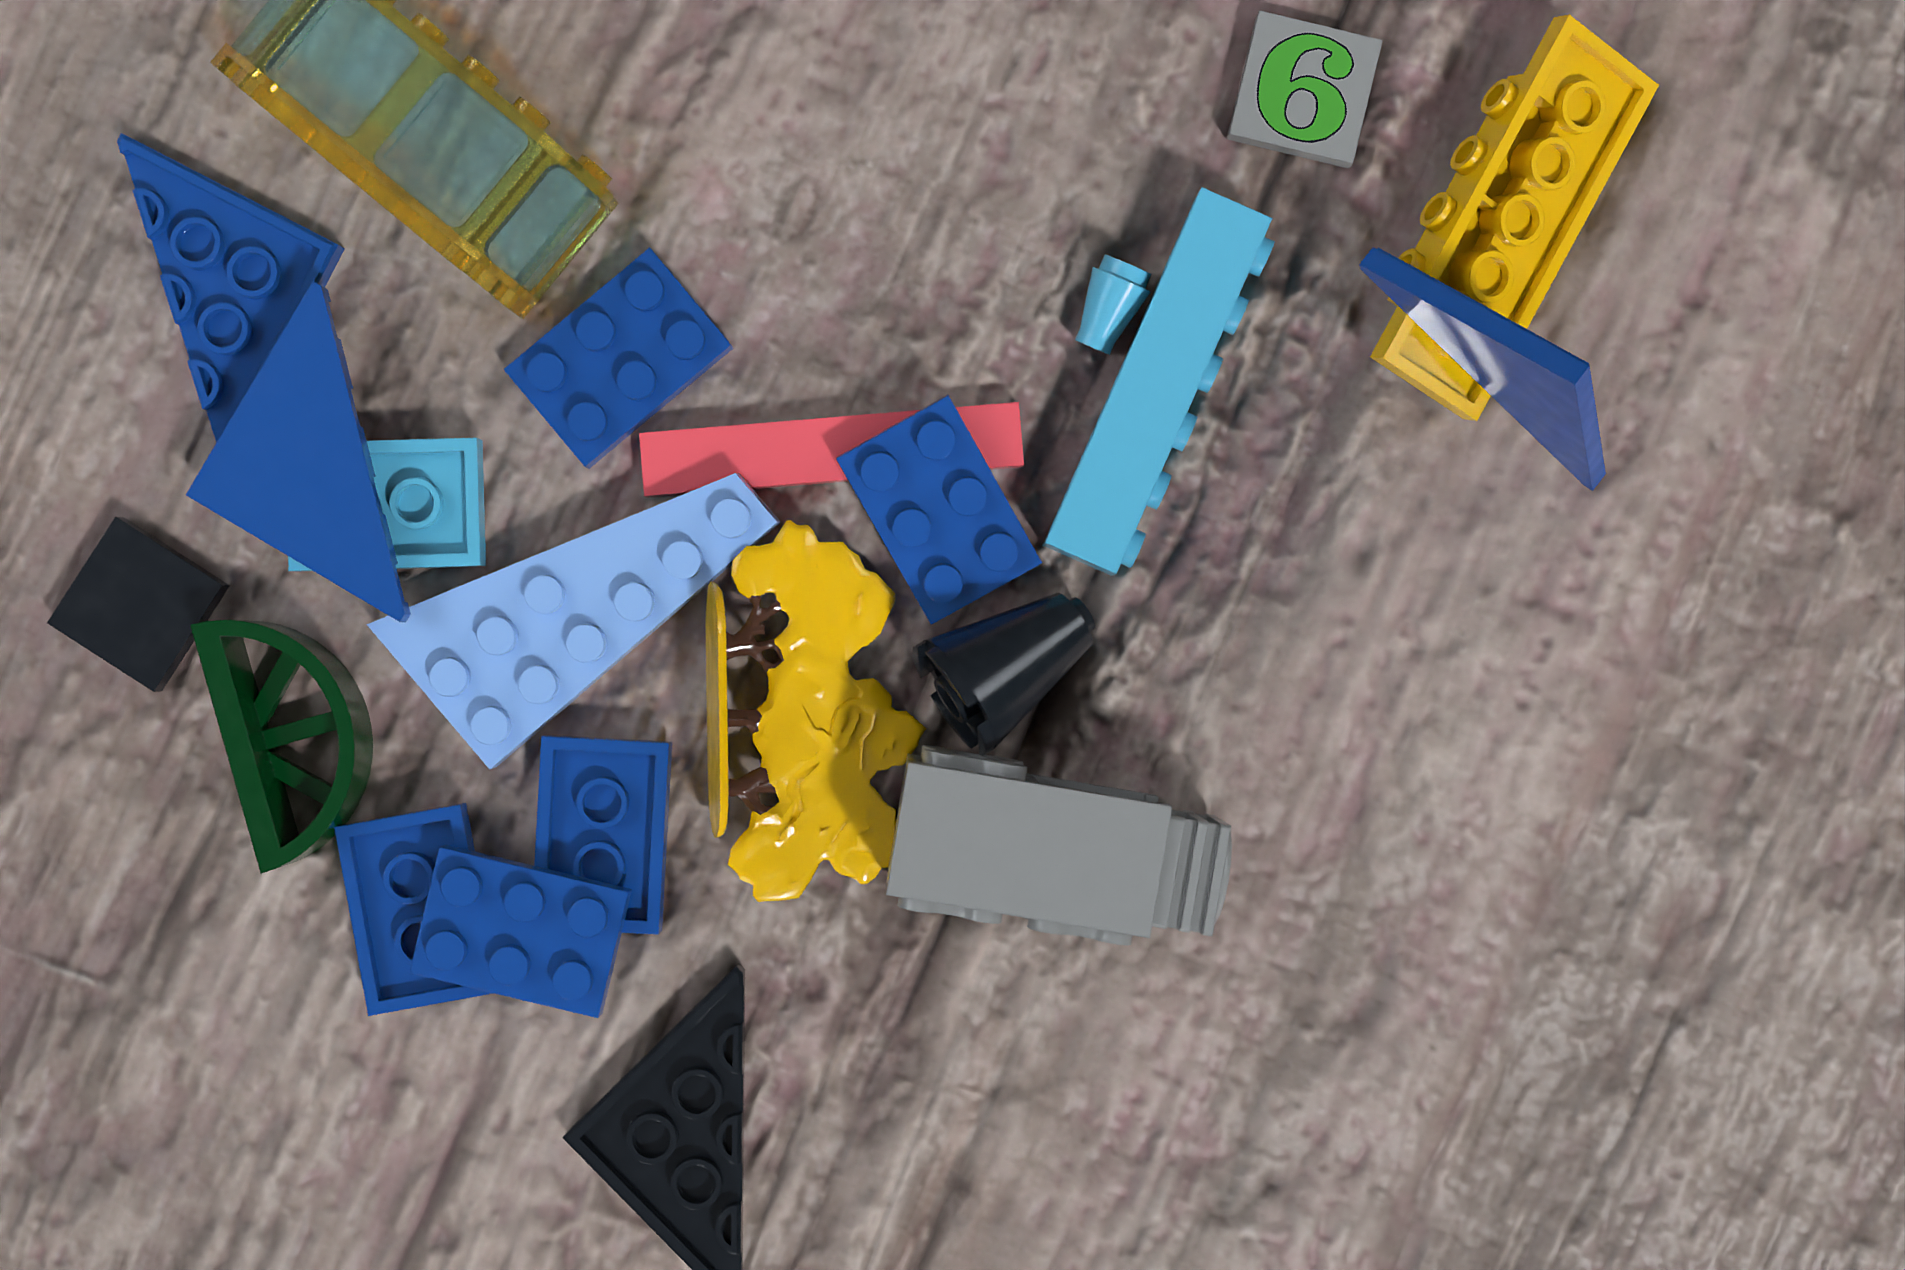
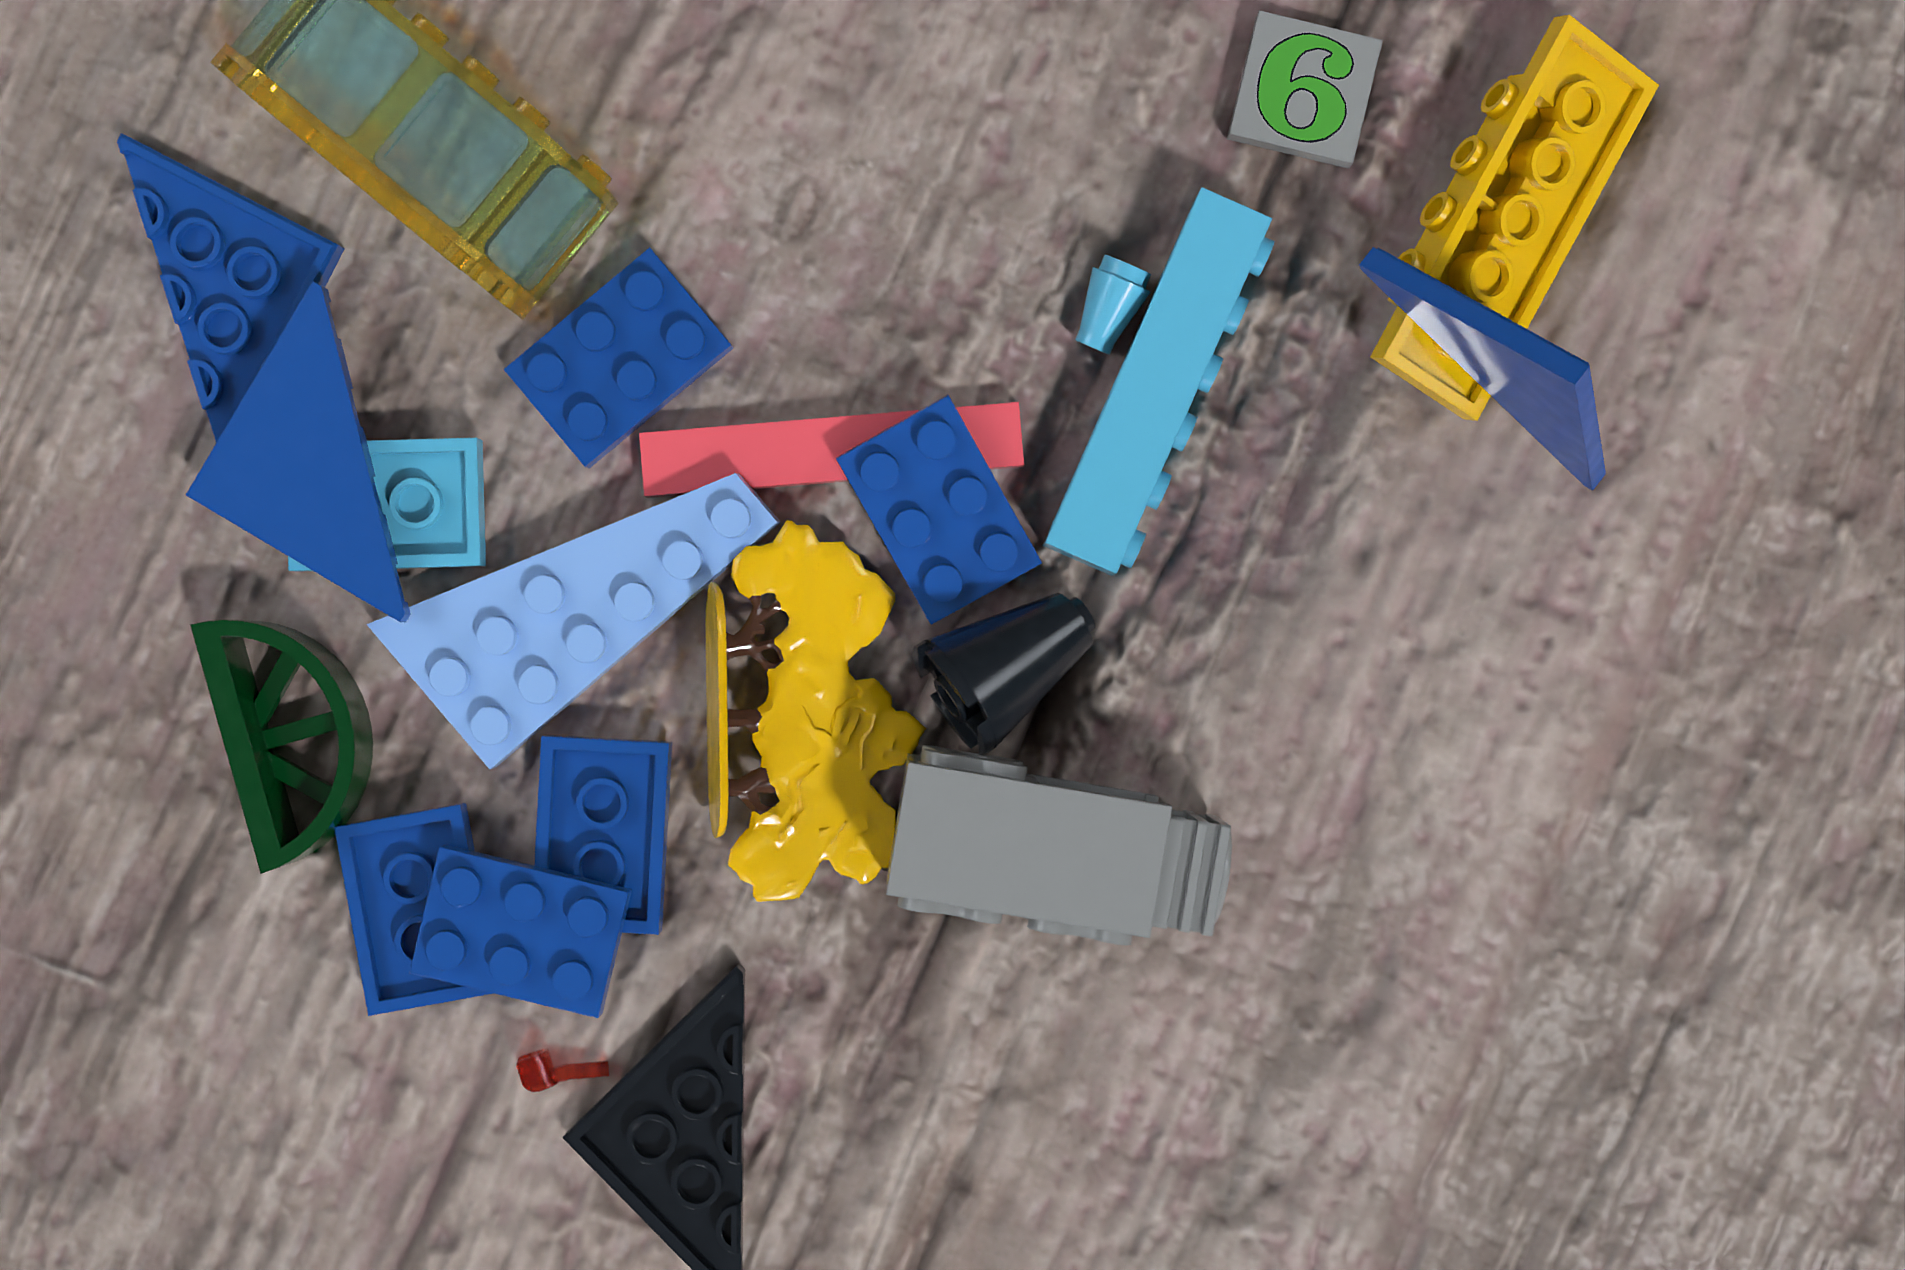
(137, 604): black tile -> none
(538, 1071): none -> clear red hand

